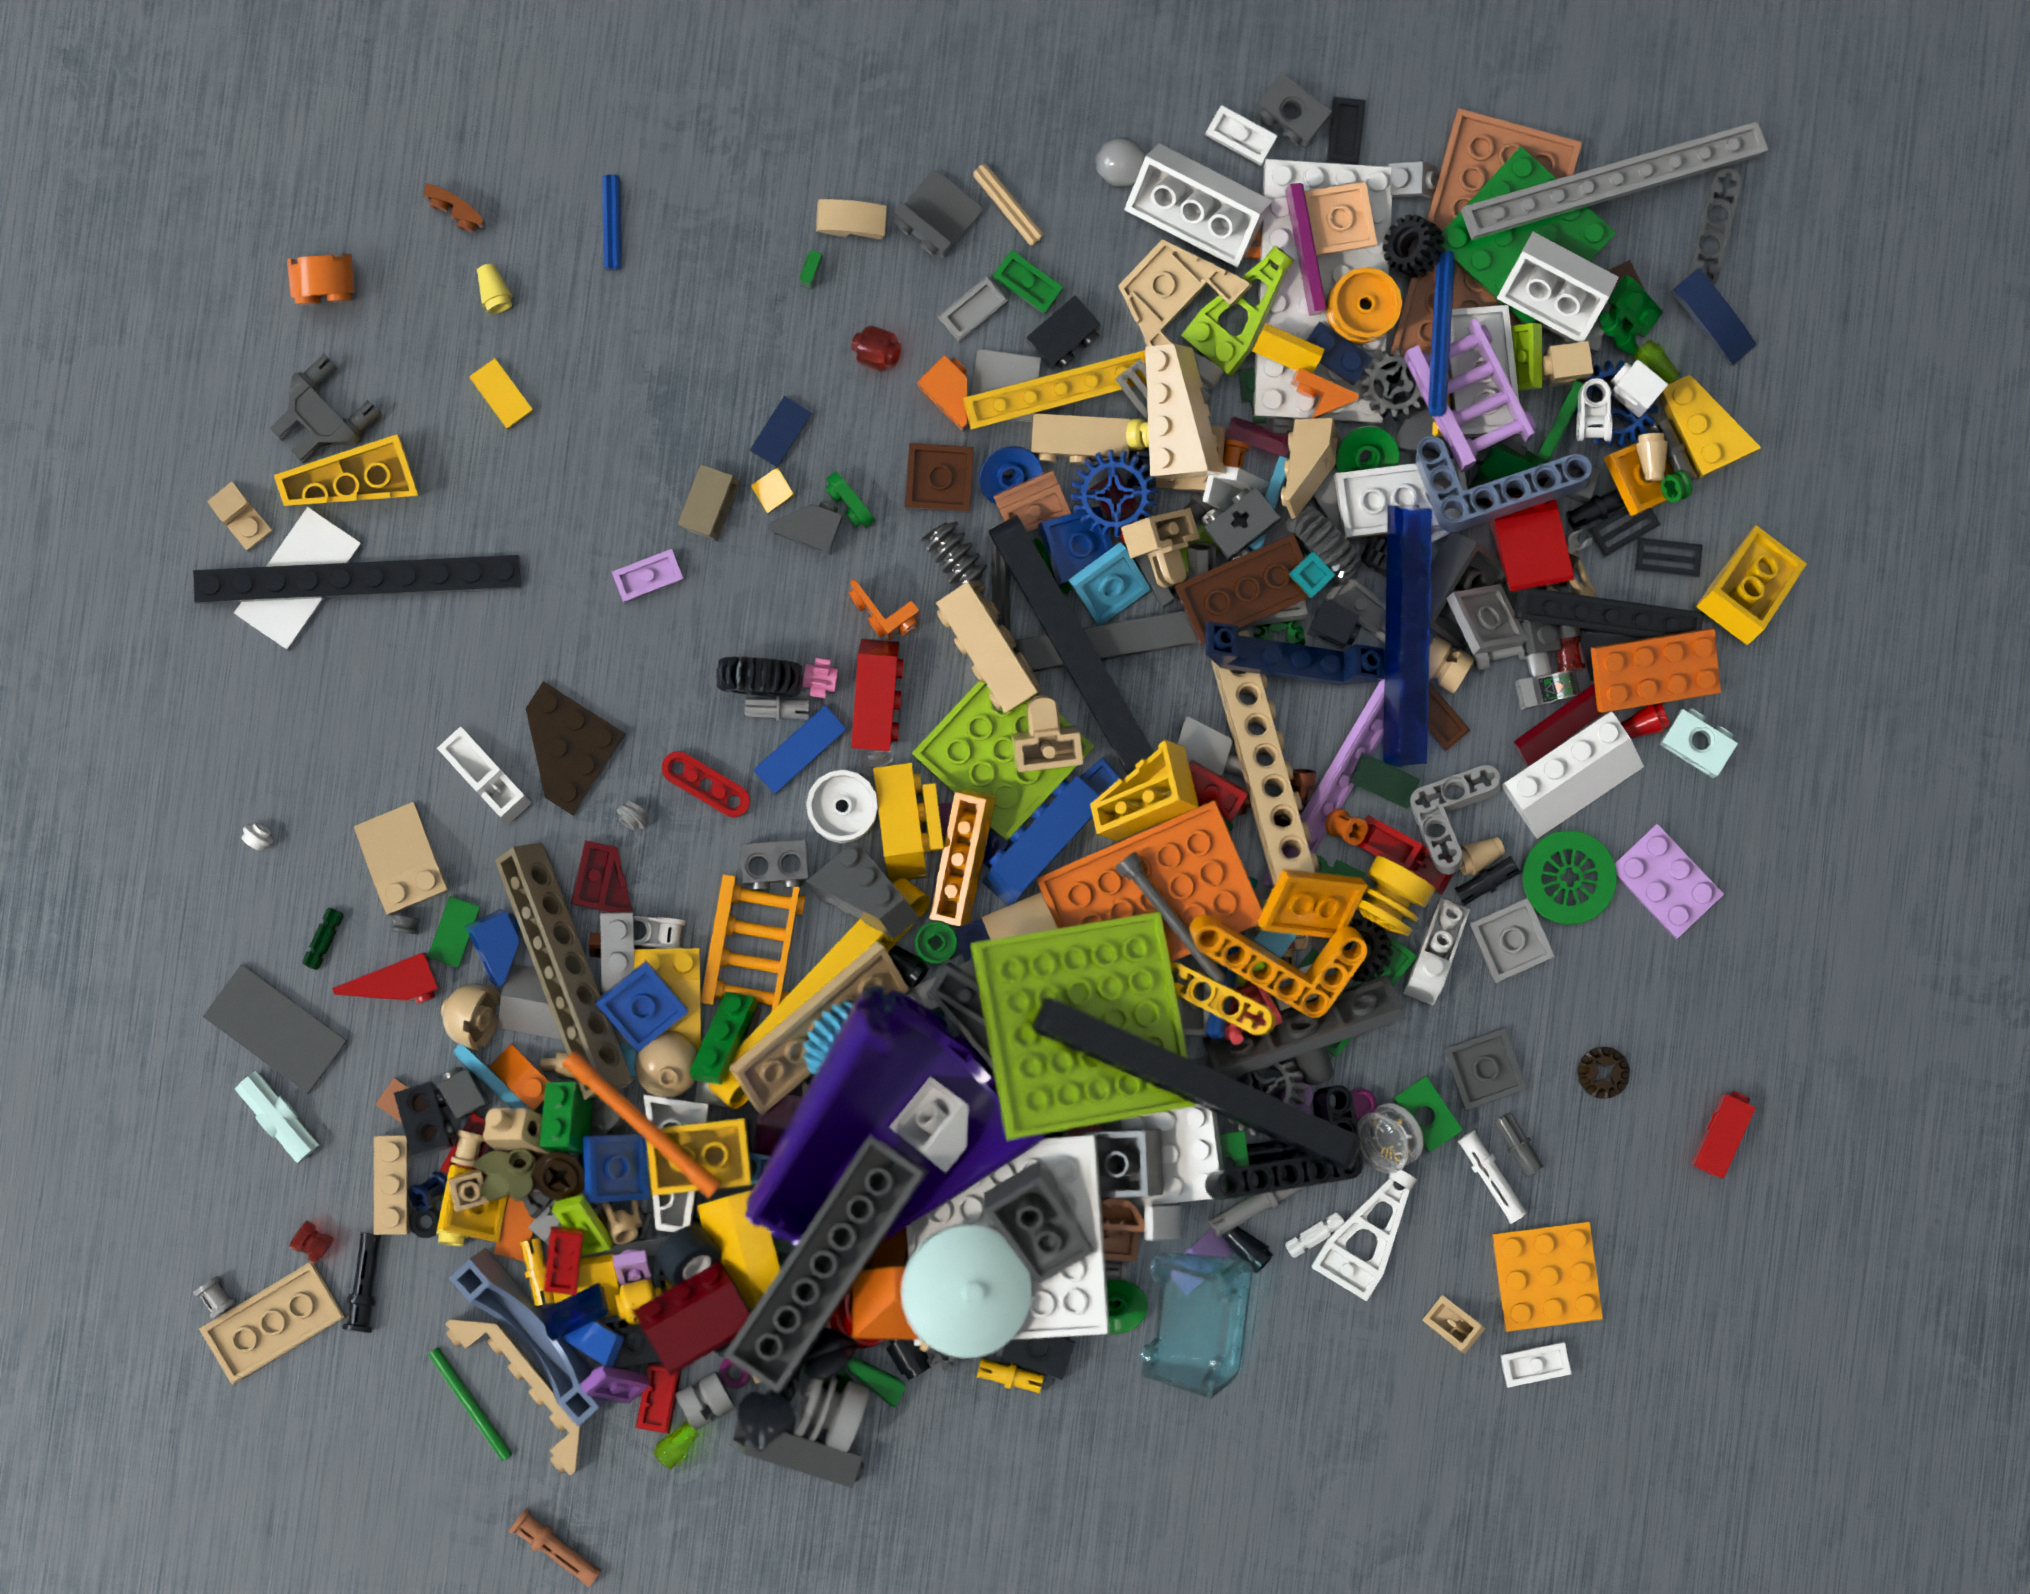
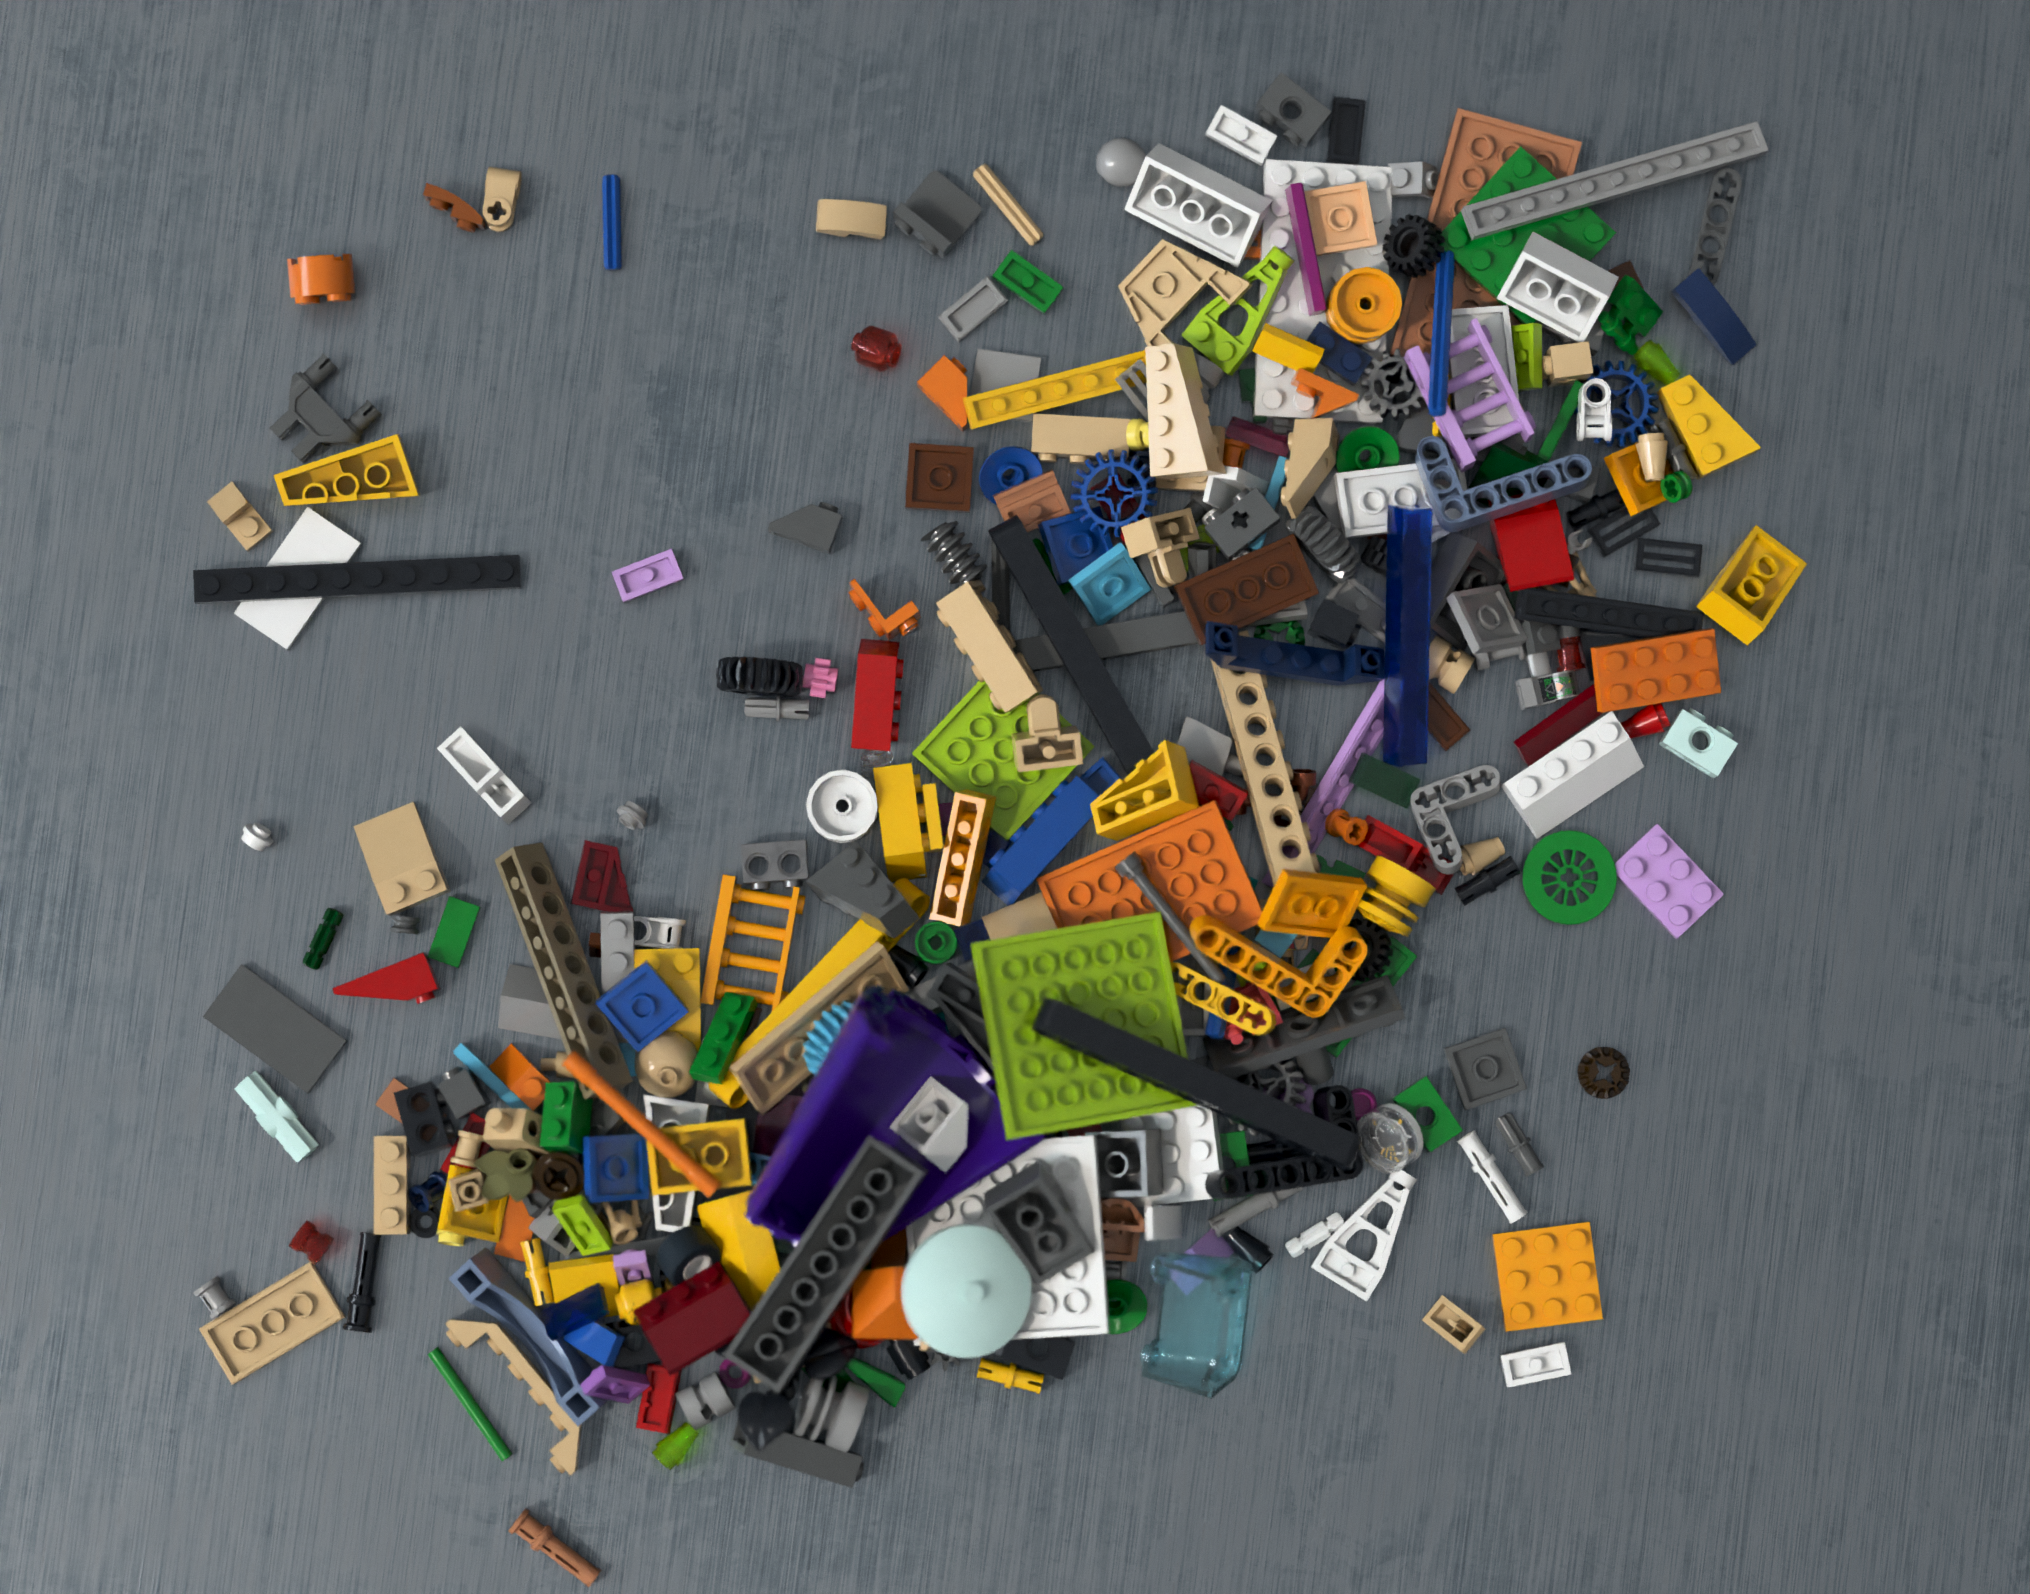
(470, 1015): tan cylinder -> none
(493, 290): light yellow cone -> none
(495, 943): blue slope -> none
(501, 192): none -> tan piece
(501, 393): yellow tile -> none
(563, 1260): red plate -> none
(568, 746): dark brown plate -> none
(692, 777): red plate -> none
(709, 502): dark tan hinge -> none
(772, 490): yellow slope -> none
(780, 431): dark blue tile -> none
(800, 749): blue tile -> none
(811, 269): green tile -> none
(840, 490): green plate -> none
(1064, 333): black brick -> none
(1311, 574): teal plate -> none
(1436, 952): white slope -> none
(1511, 940): light grey tile -> none
(1637, 387): white brick -> none
(1723, 1134): red brick -> none

